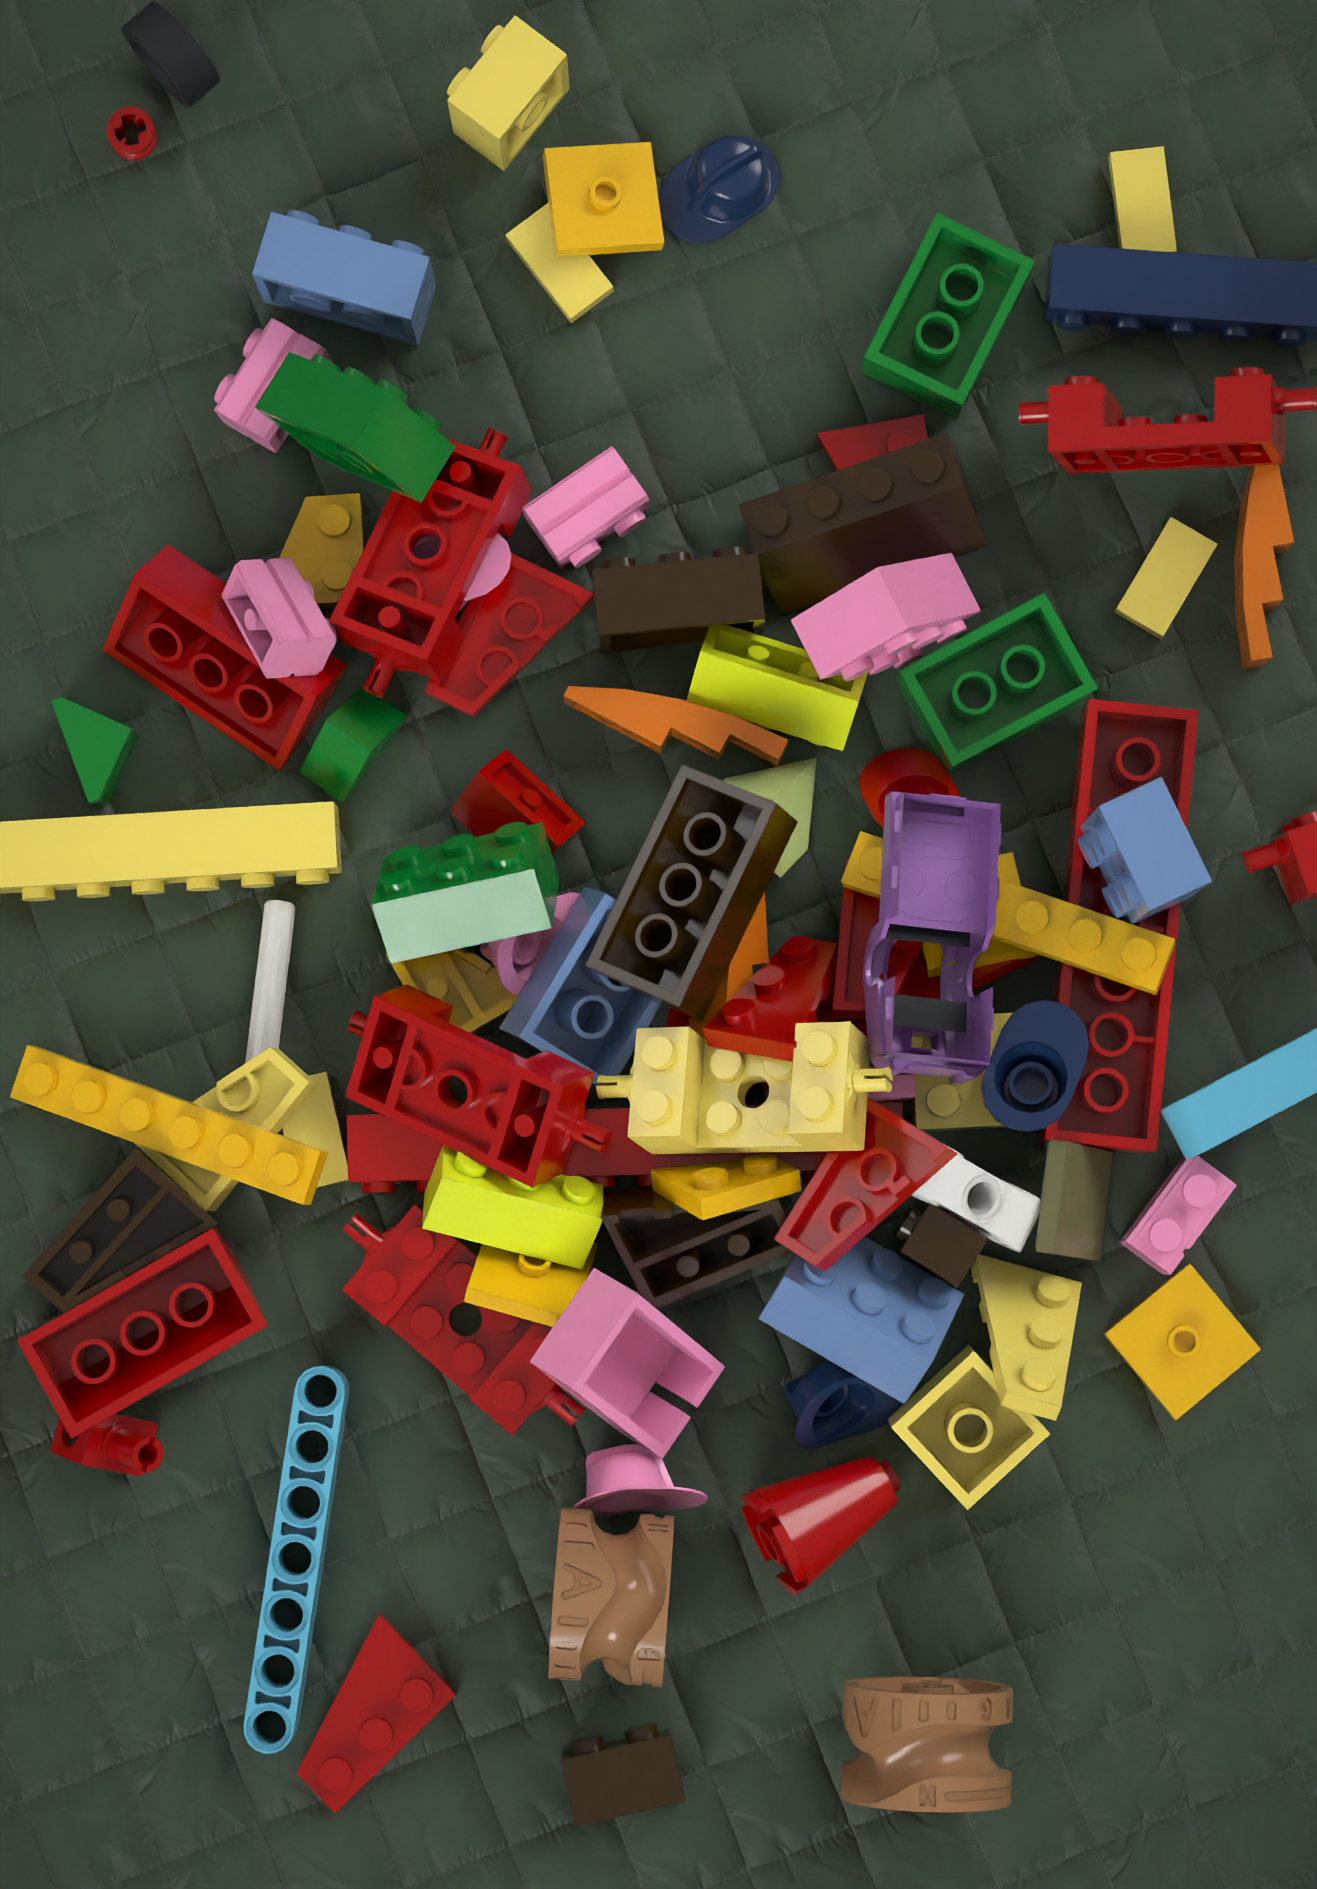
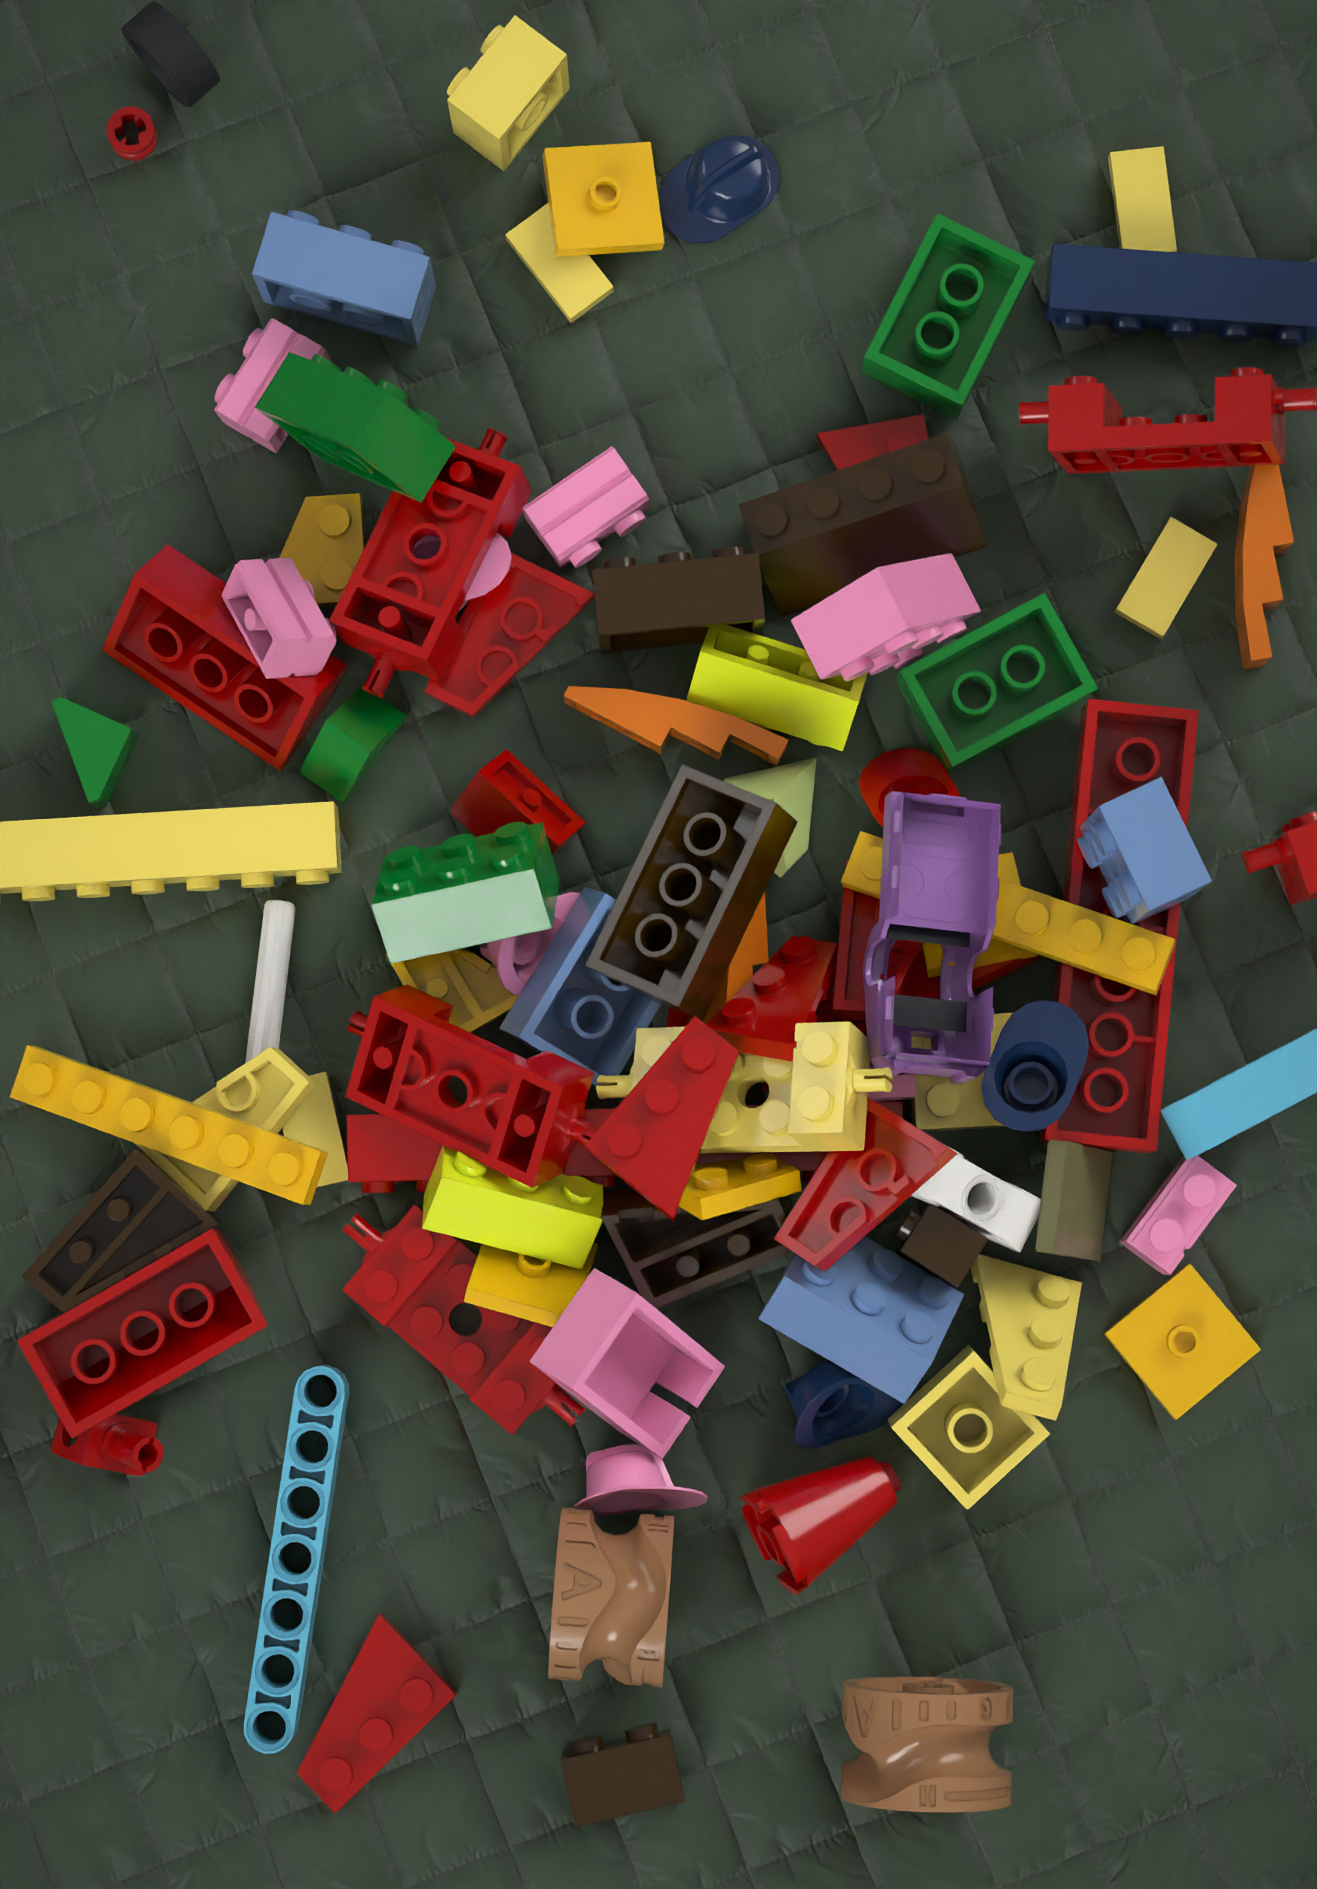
(666, 1117): none -> red wing

